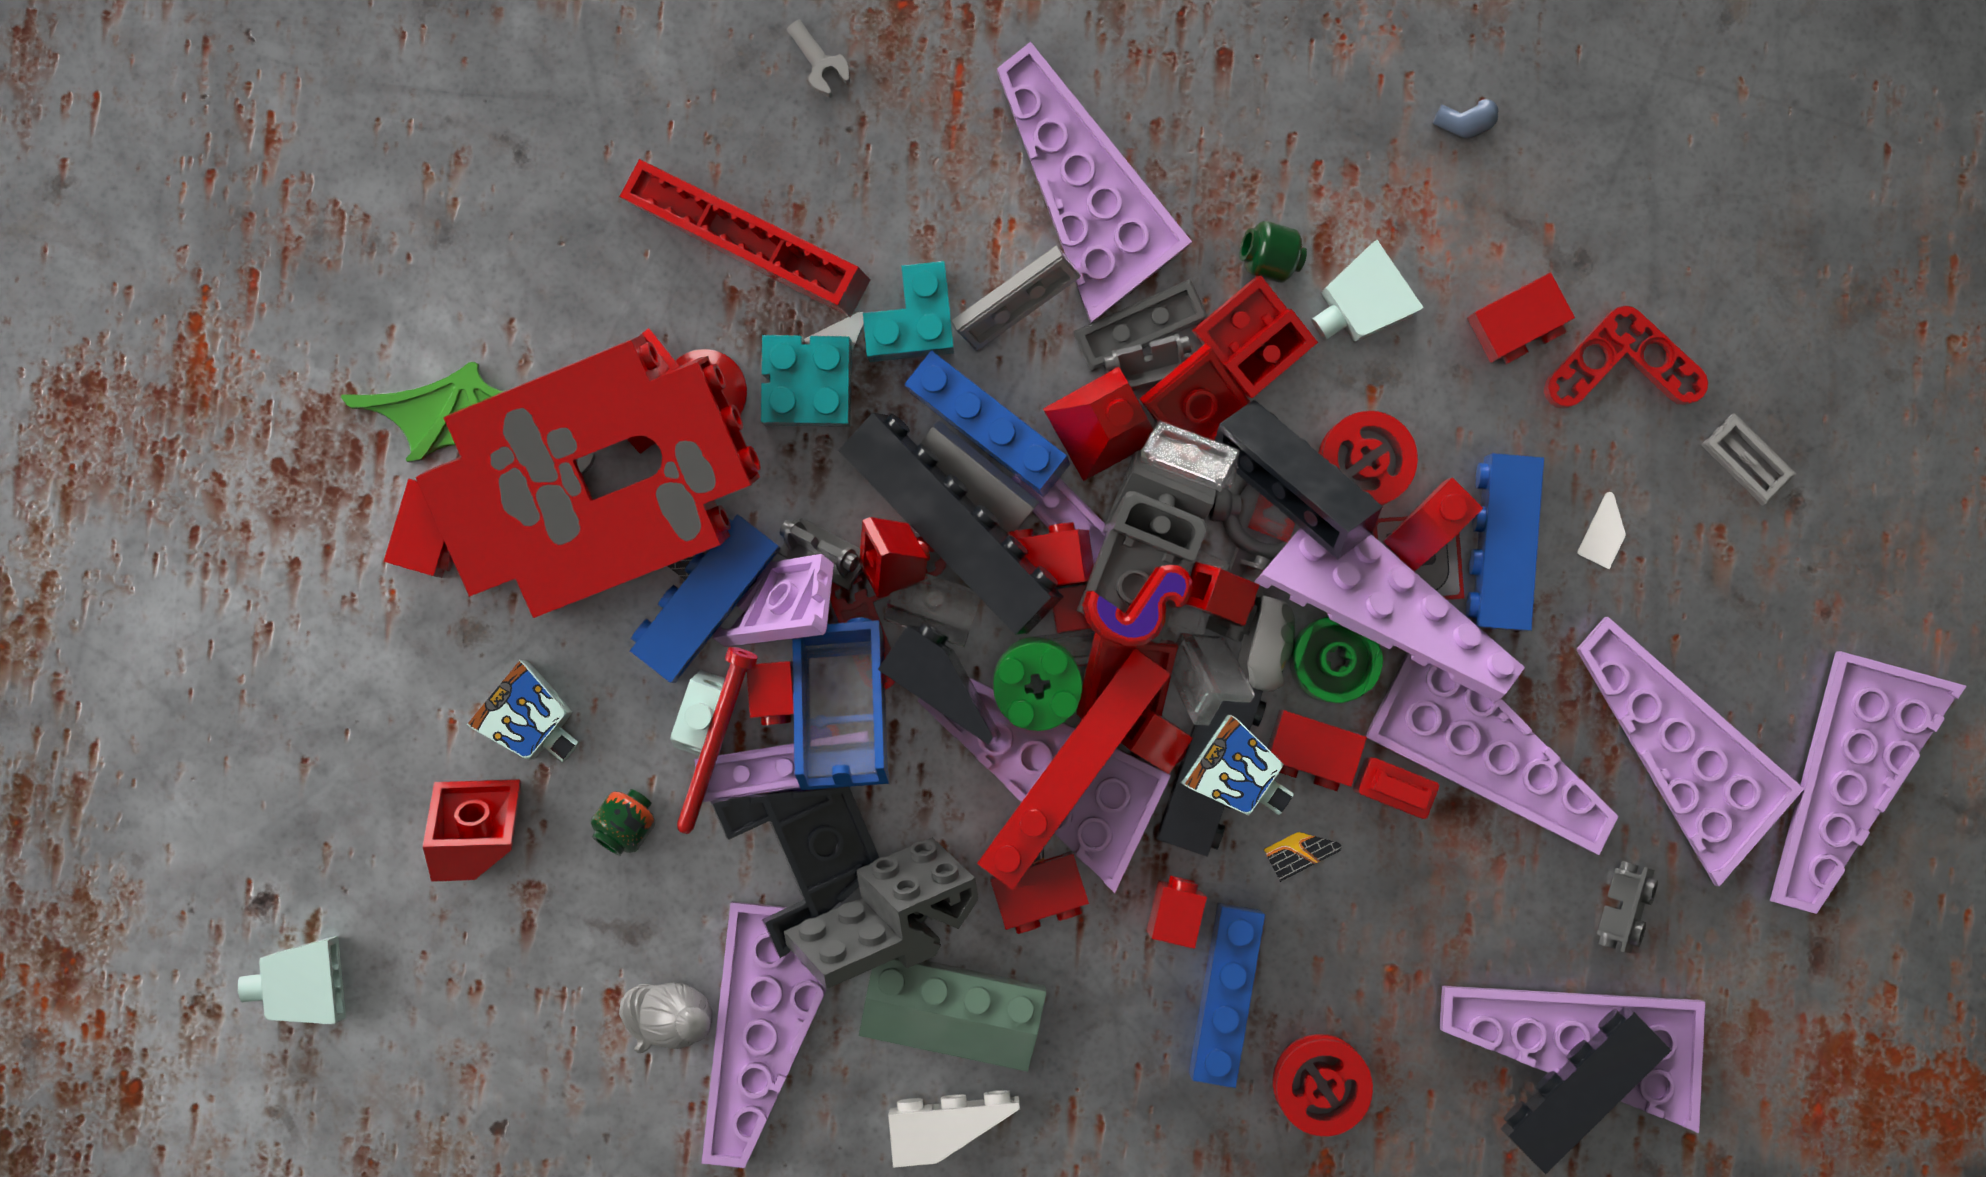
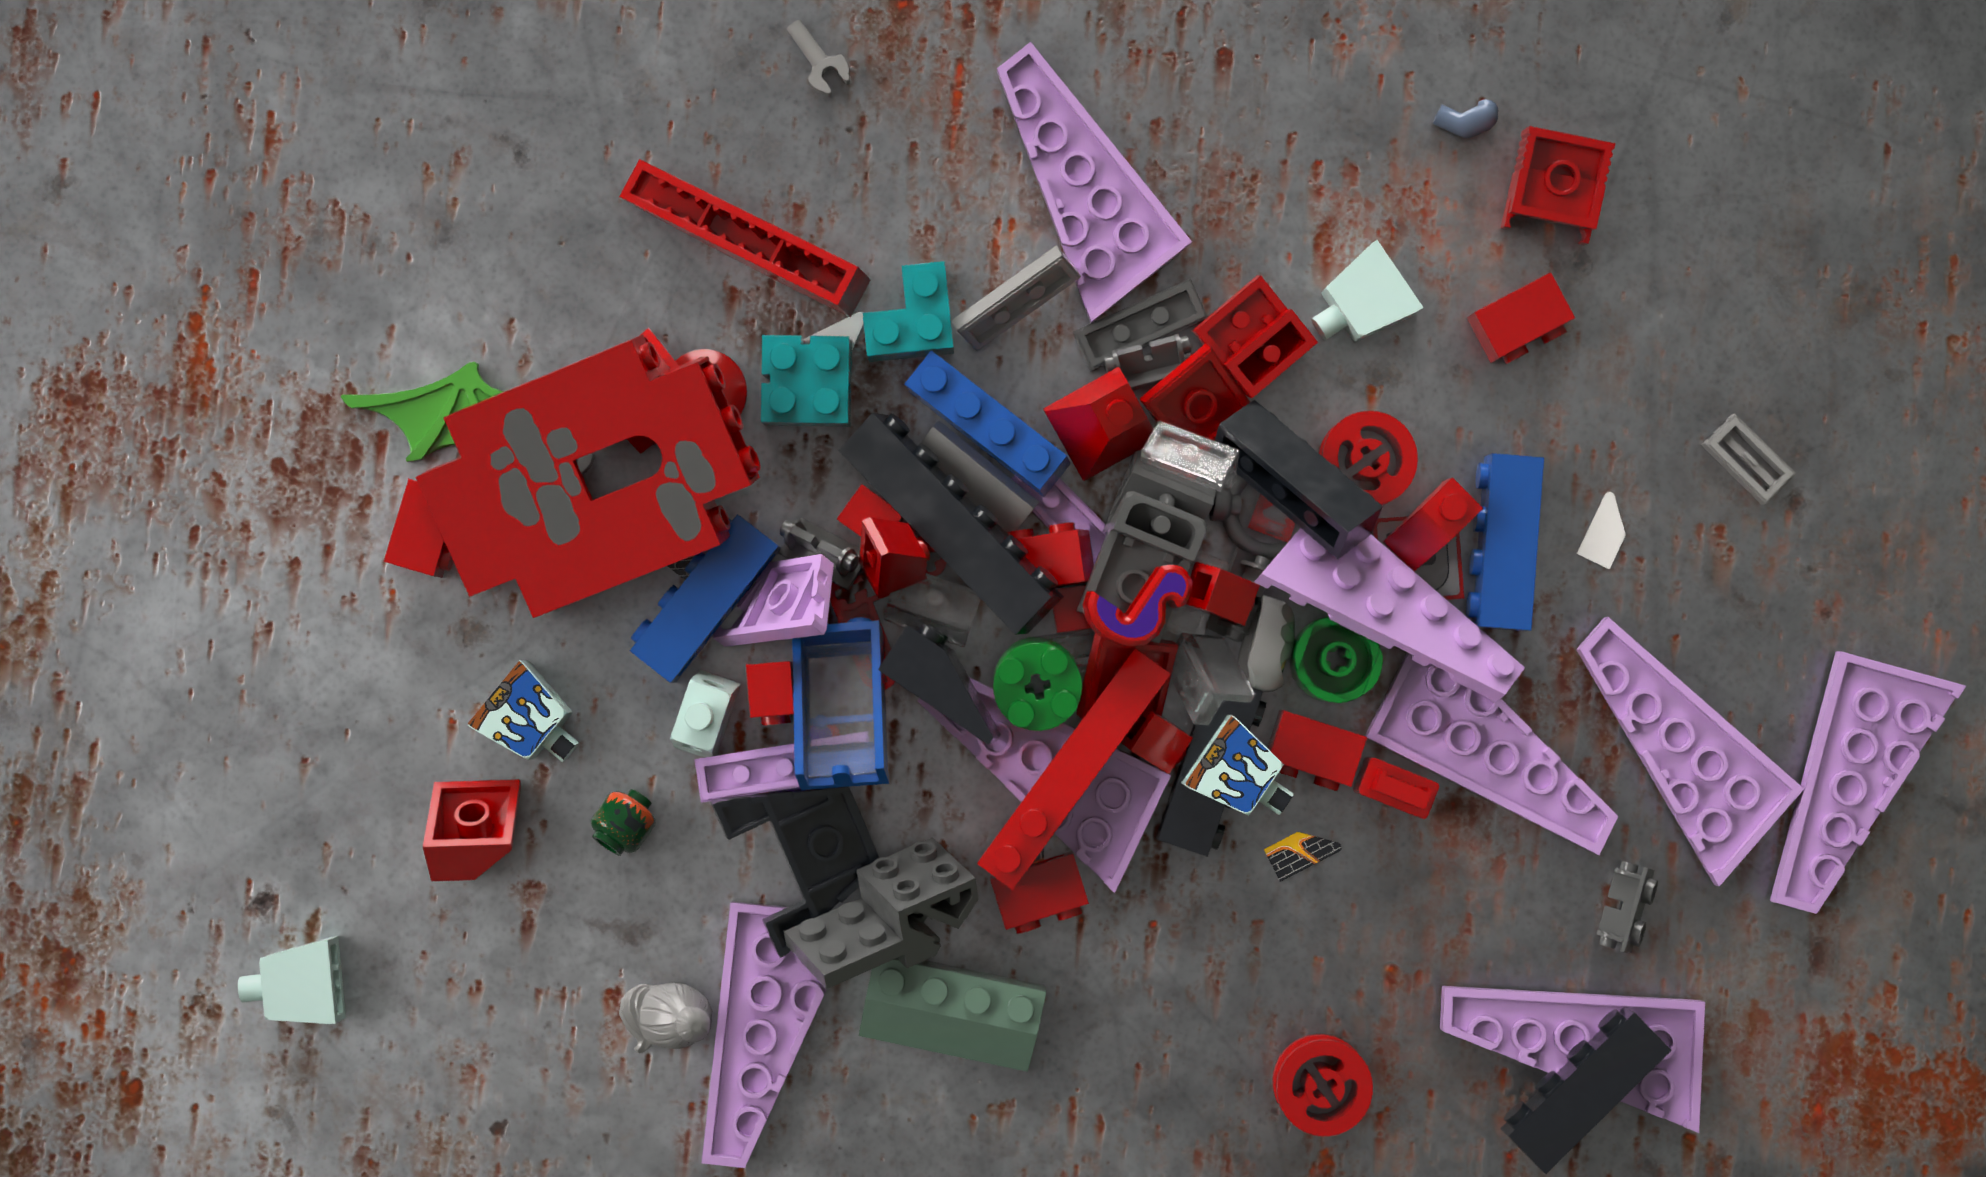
(739, 661): red bar -> none
(866, 505): none -> red brick
(935, 1131): white slope -> none
(1177, 912): red brick -> none
(1226, 995): blue brick -> none
(1272, 251): dark green head -> none
(1559, 179): none -> red piece
(1618, 346): red beam -> none

